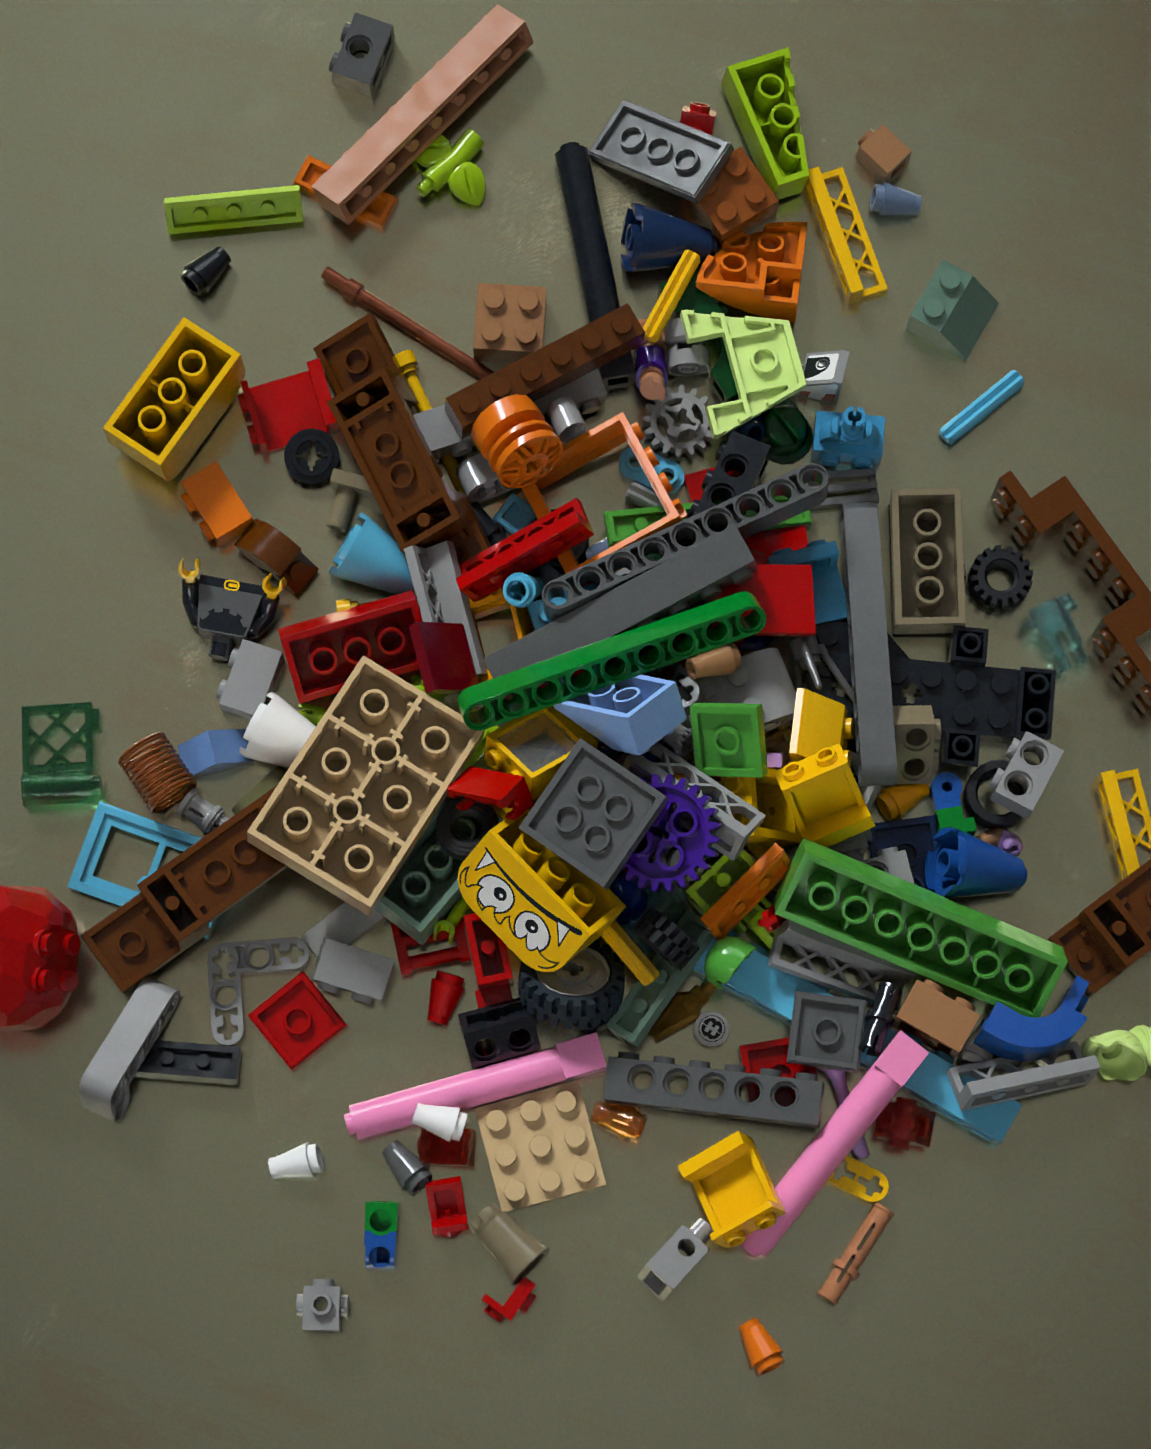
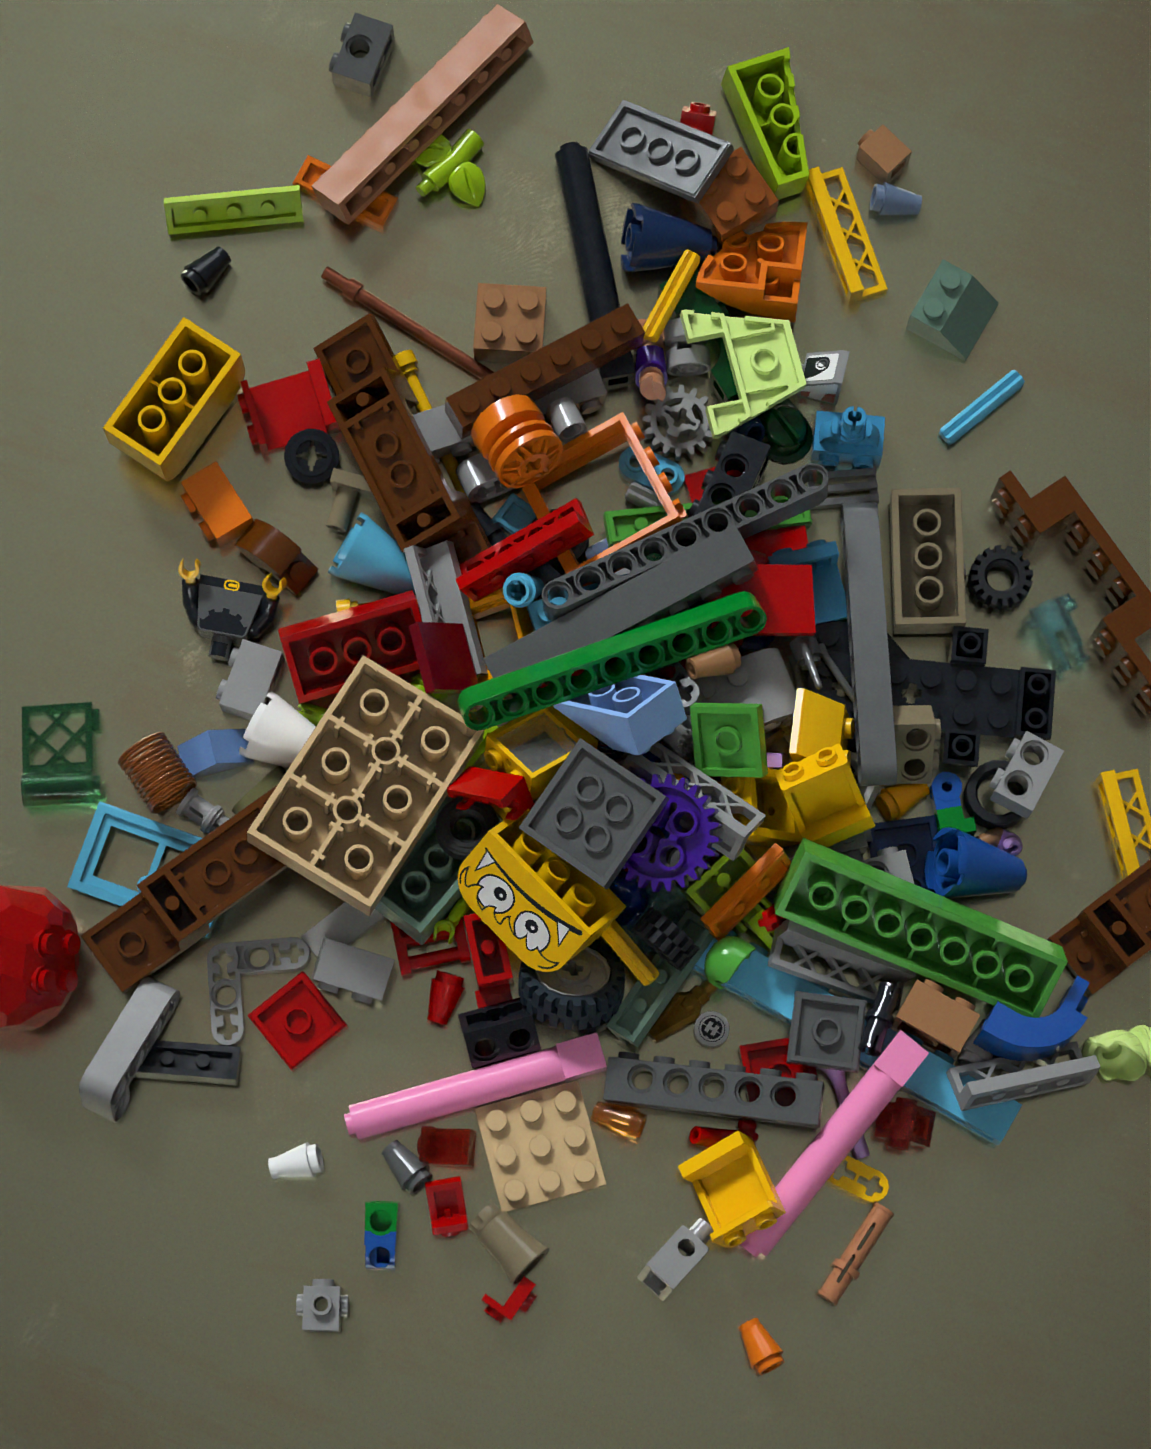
(440, 1120): white cone -> none
(709, 1136): none -> red arm

